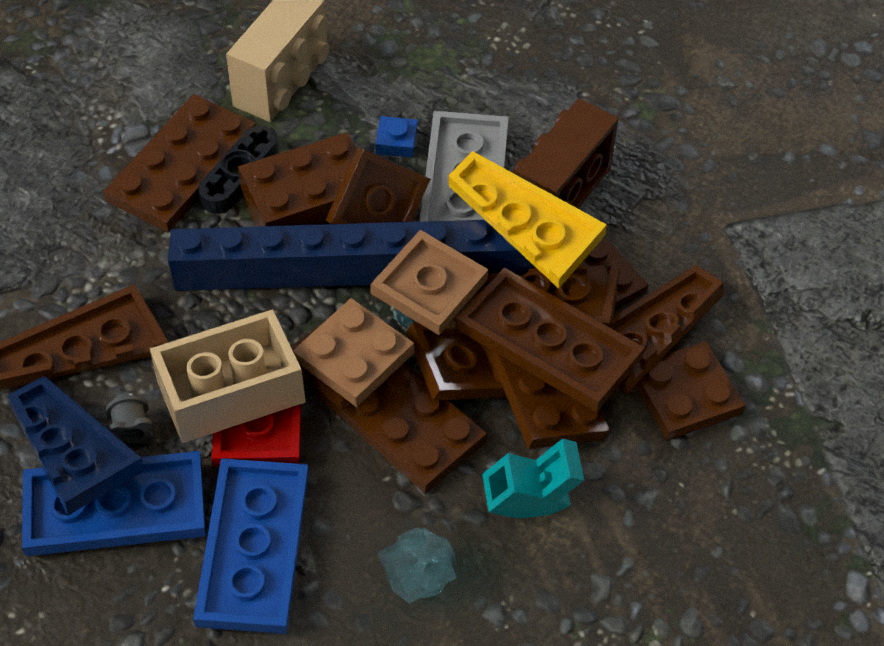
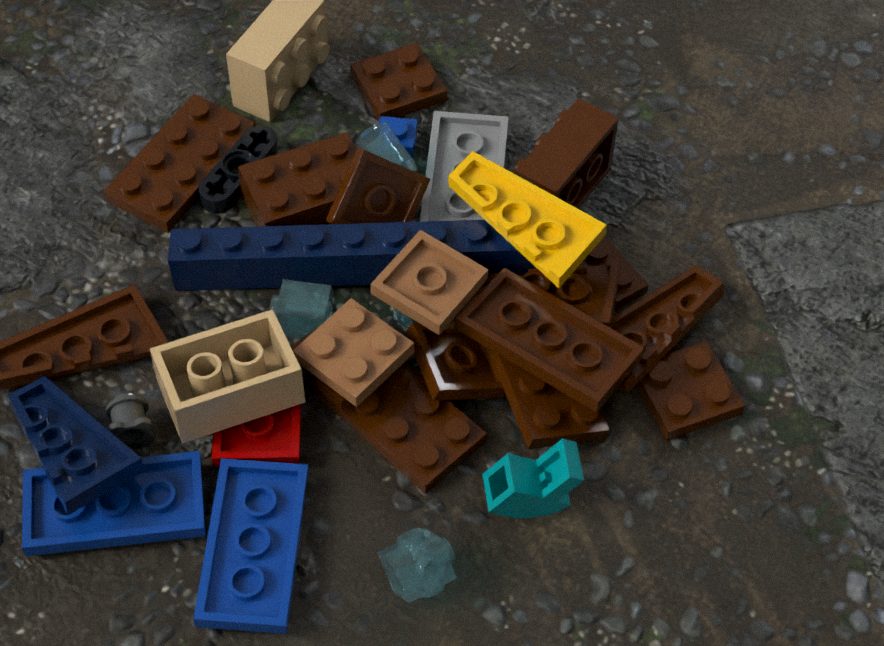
(302, 307): none -> clear light blue brick
(384, 143): none -> clear light blue brick
(398, 82): none -> reddish brown plate

